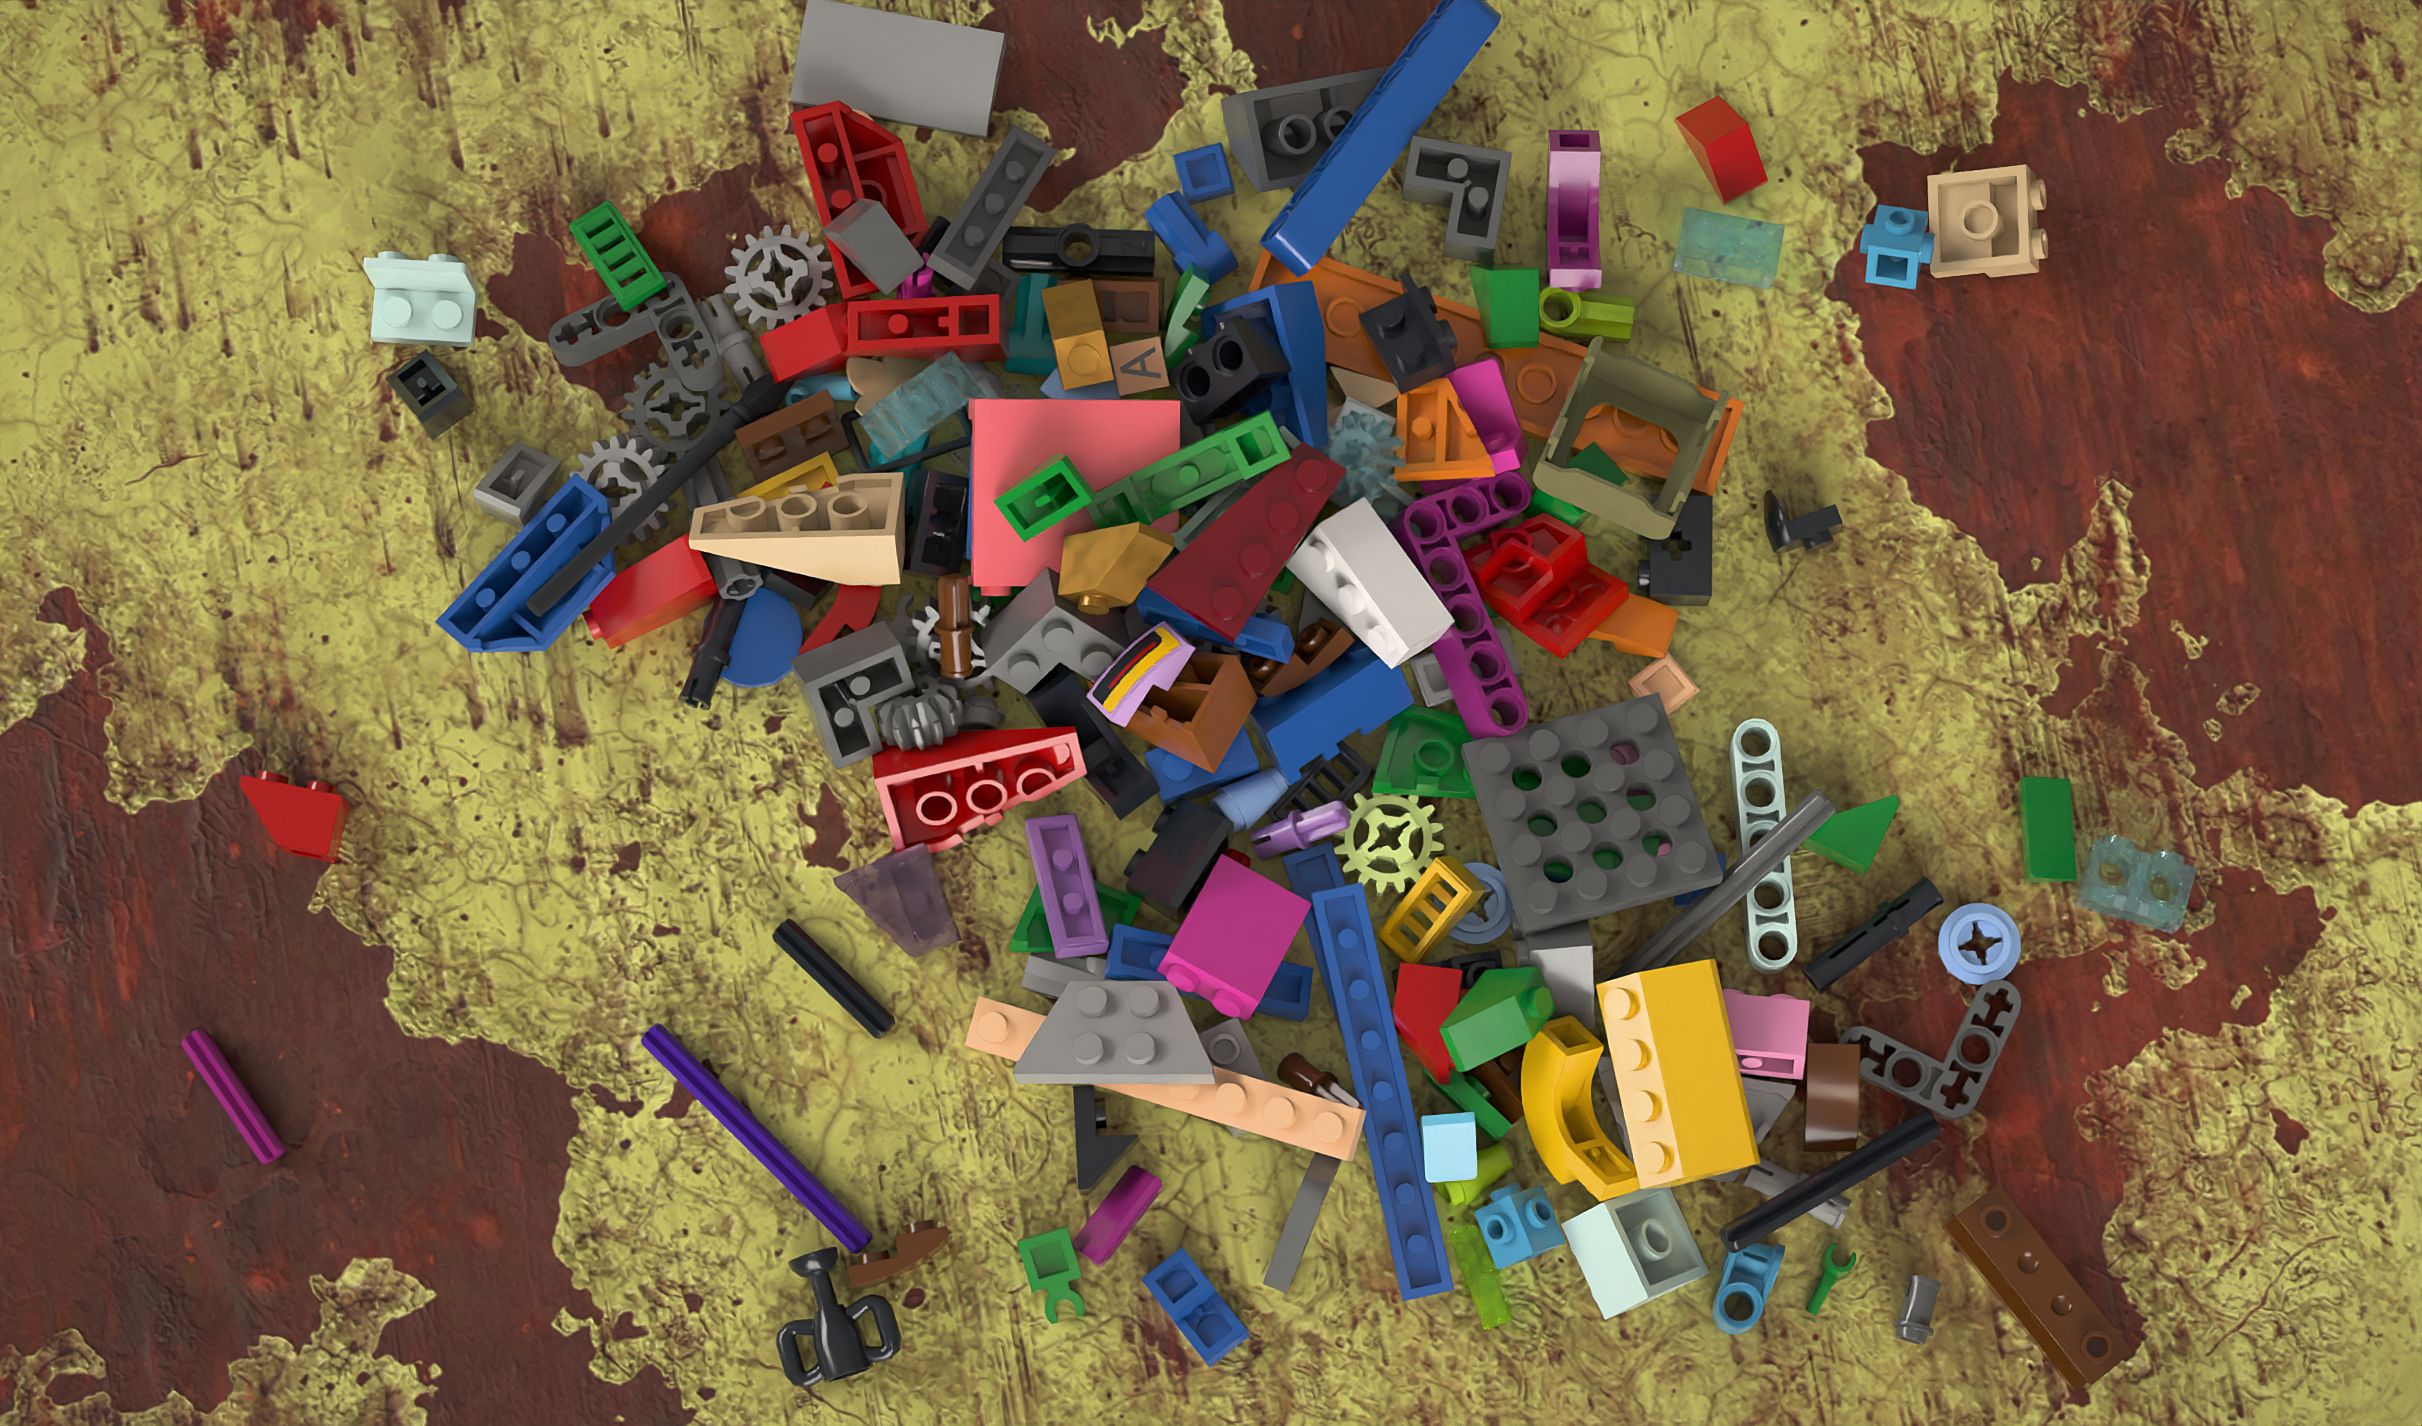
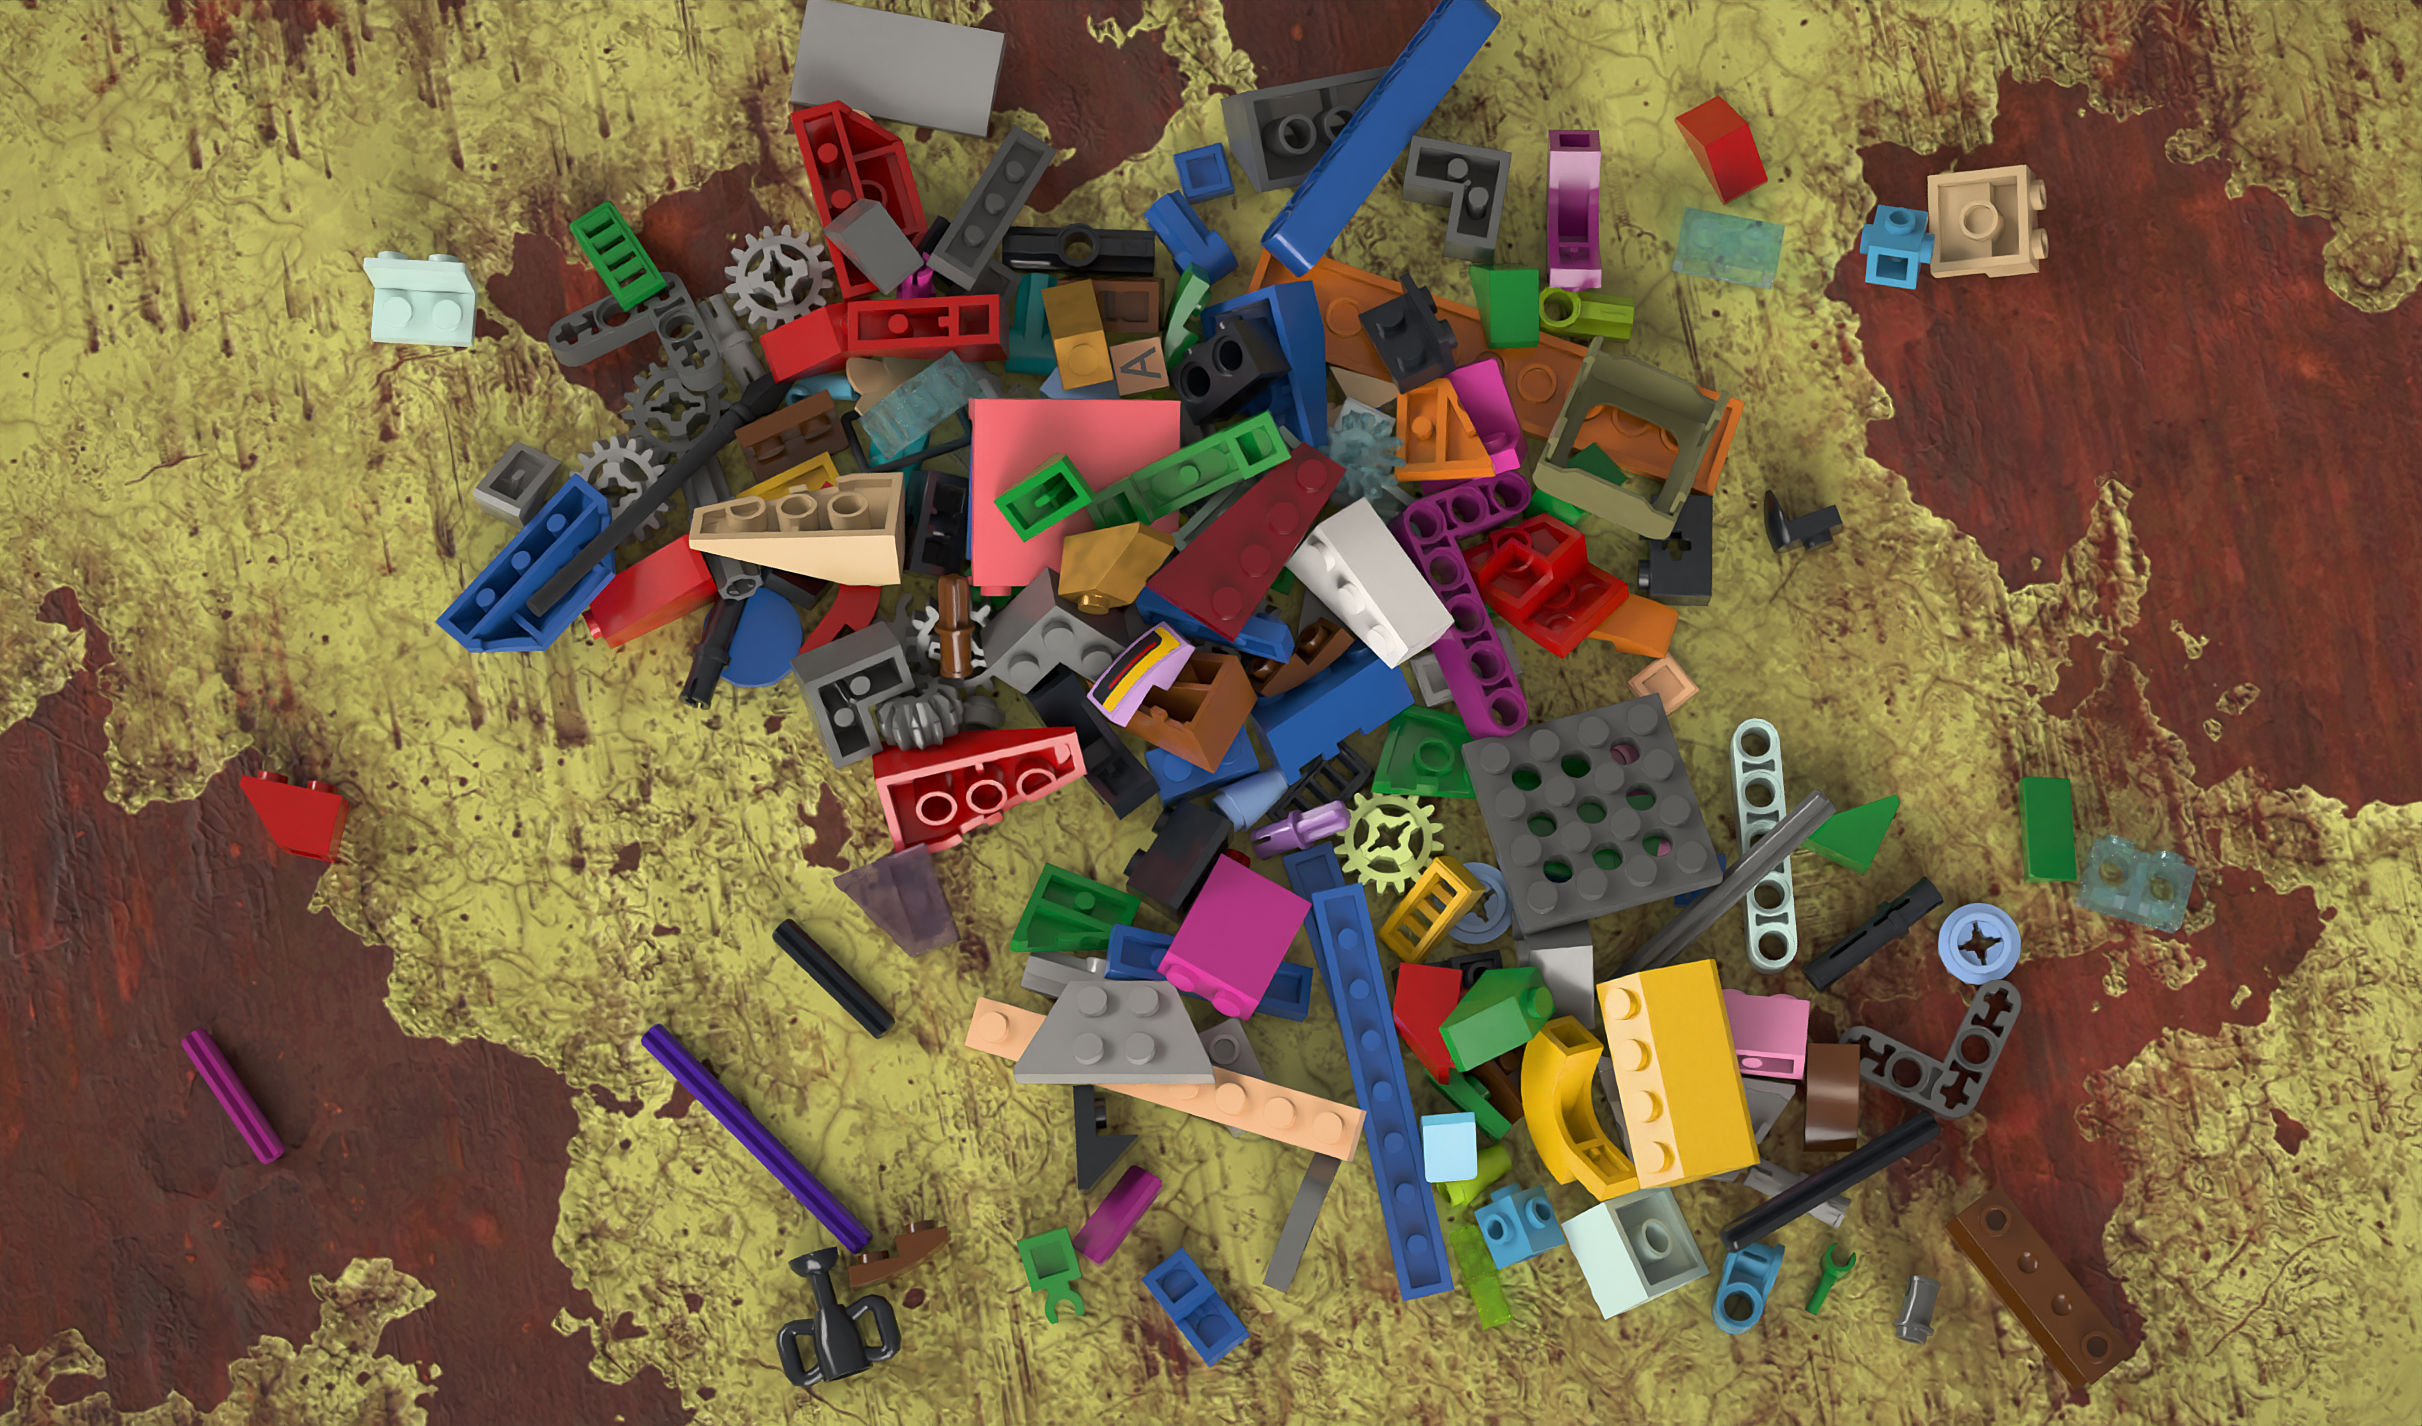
(430, 394): black slope -> none
(1066, 886): medium lavender tile -> none
(1307, 1078): reddish brown axle -> none

